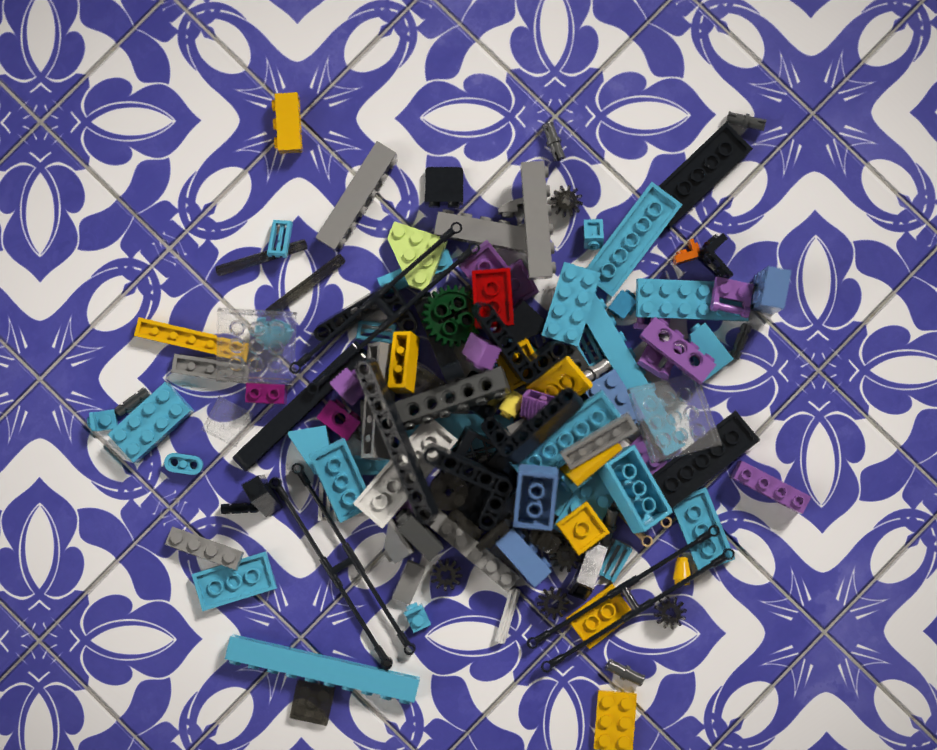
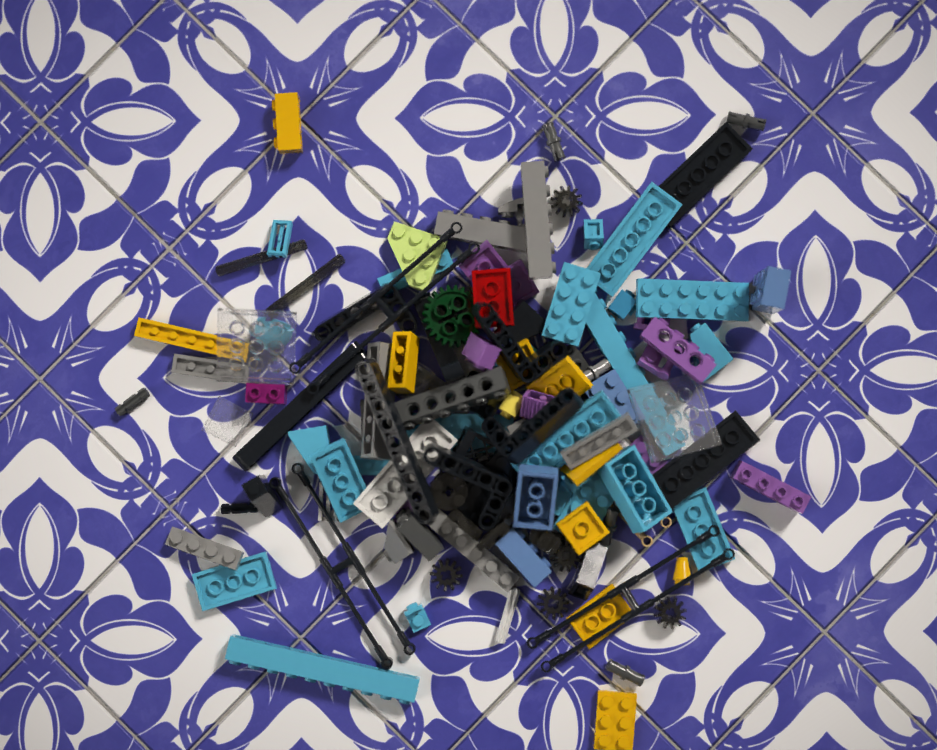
(102, 420): medium azure bracket -> none
(151, 422): medium azure brick -> none
(184, 463): medium azure plate -> none
(312, 702): clear smoke plate -> none
(329, 414): magenta brick -> none
(348, 386): medium lavender brick -> none
(356, 196): light grey brick -> none
(360, 329): medium azure tile -> none
(408, 582): light grey slope -> none
(443, 186): black bracket -> none
(588, 350): medium azure tile -> none
(620, 566): medium azure tile -> none
(685, 256): orange bracket -> none
(710, 257): black bracket -> none
(734, 291): medium lavender plate -> none
(740, 341): dark grey axle -> none

